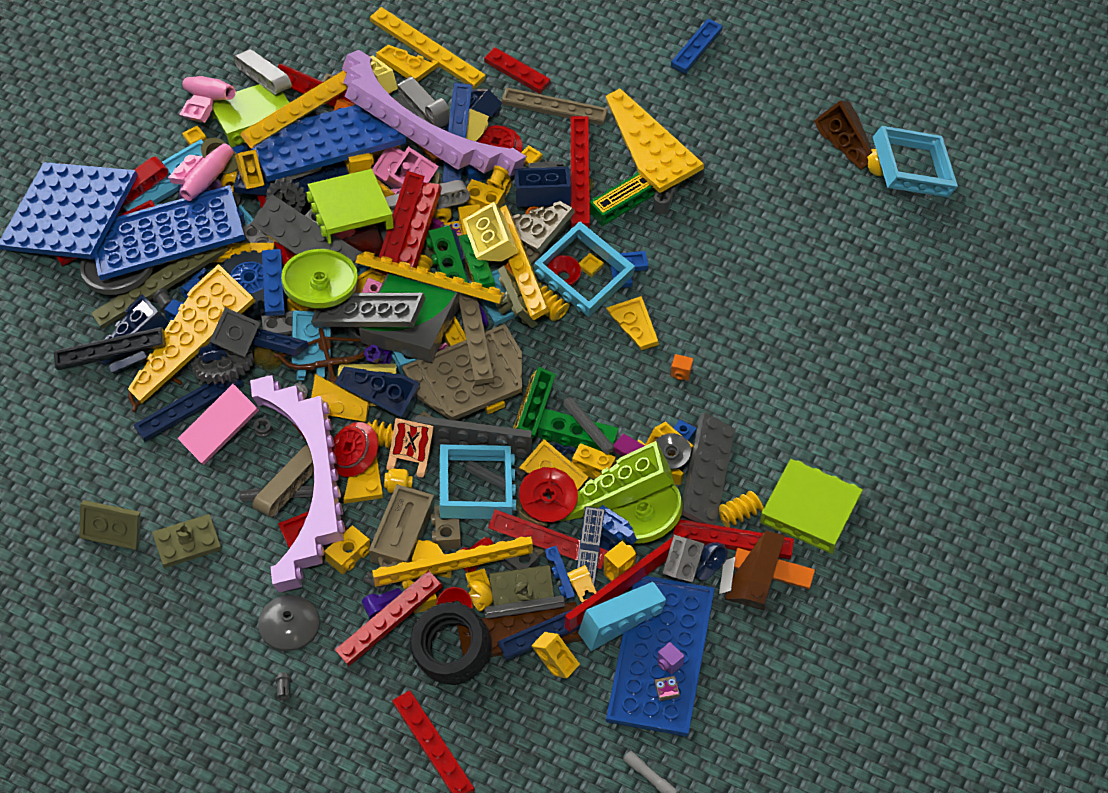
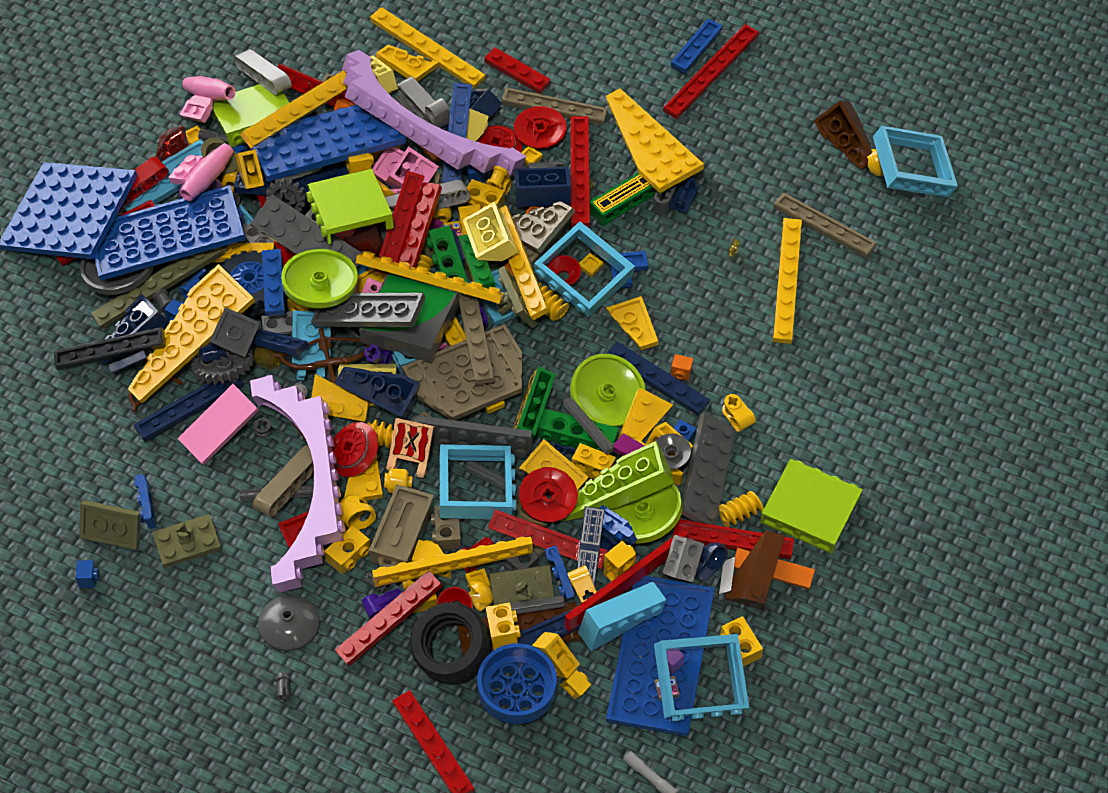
(86, 574): none -> blue plate
(145, 500): none -> blue hinge
(171, 142): none -> clear red slope
(205, 134): none -> dark grey axle
(353, 508): none -> yellow helmet
(502, 626): none -> yellow brick
(520, 661): none -> blue wheel
(540, 127): none -> red piece
(575, 684): none -> yellow plate
(605, 388): none -> lime dish
(644, 414): none -> yellow wing
(663, 381): none -> dark blue plate
(685, 195): none -> dark blue hinge
(710, 71): none -> red tile
(734, 247): none -> clear yellow tile
(736, 673): none -> medium azure window
(737, 413): none -> yellow piece
(746, 639): none -> yellow brick
(787, 281): none -> yellow plate
(825, 225): none -> dark tan tile

